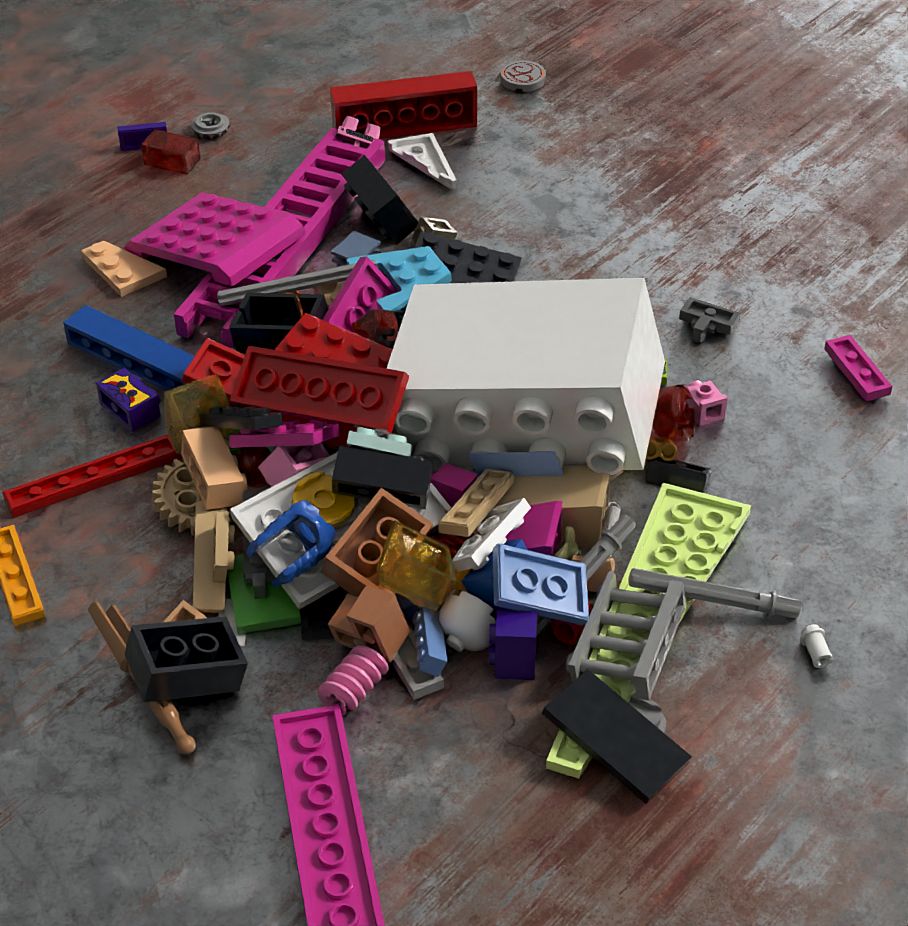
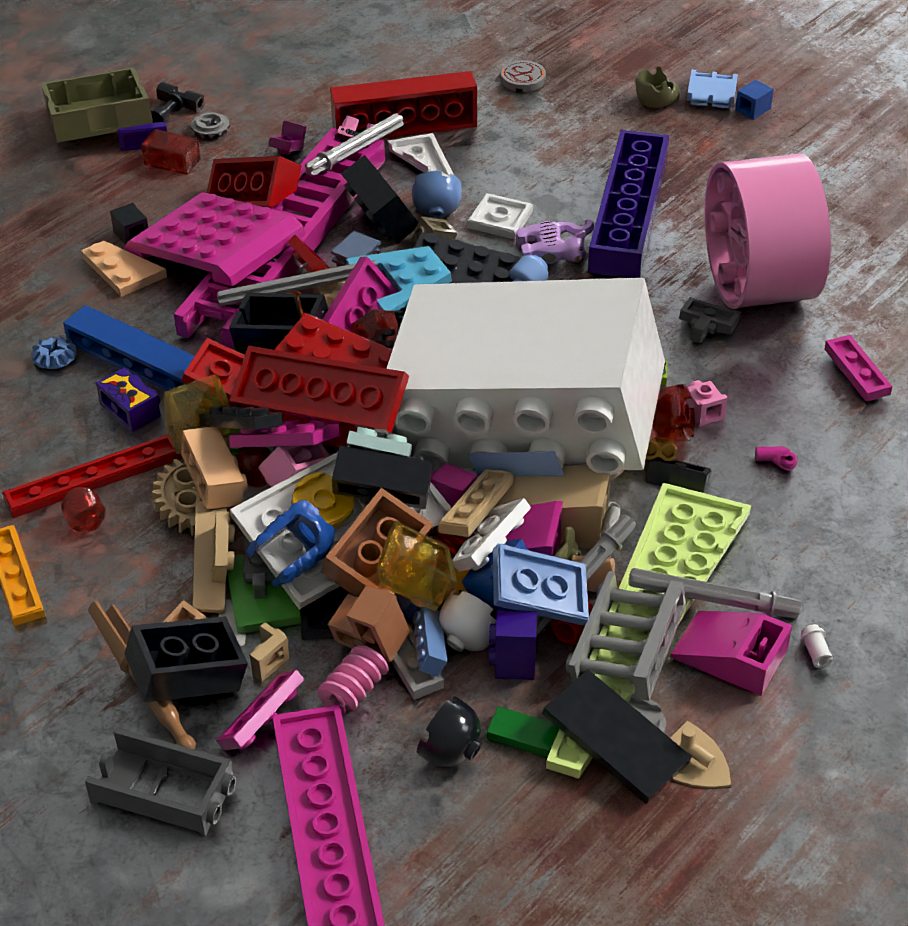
(61, 350): none -> medium blue gear
(83, 508): none -> clear red head
(96, 104): none -> olive tile
(128, 222): none -> black brick
(128, 763): none -> dark grey door
(175, 101): none -> black bar
(254, 179): none -> red slope
(260, 711): none -> dark pink plate
(270, 653): none -> tan bracket
(291, 138): none -> magenta bracket
(306, 254): none -> red plate
(326, 160): none -> light grey axle
(436, 194): none -> medium blue cylinder
(452, 735): none -> black cylinder
(500, 216): none -> white tile
(522, 731): none -> green tile
(529, 269): none -> light blue head
(545, 240): none -> lavender animal
(628, 205): none -> dark purple brick
(655, 89): none -> olive hair
(707, 765): none -> tan shield
(712, 88): none -> light blue plate
(735, 647): none -> dark pink slope
(754, 99): none -> blue brick
(767, 230): none -> bright pink wheel
(778, 455): none -> dark pink arm

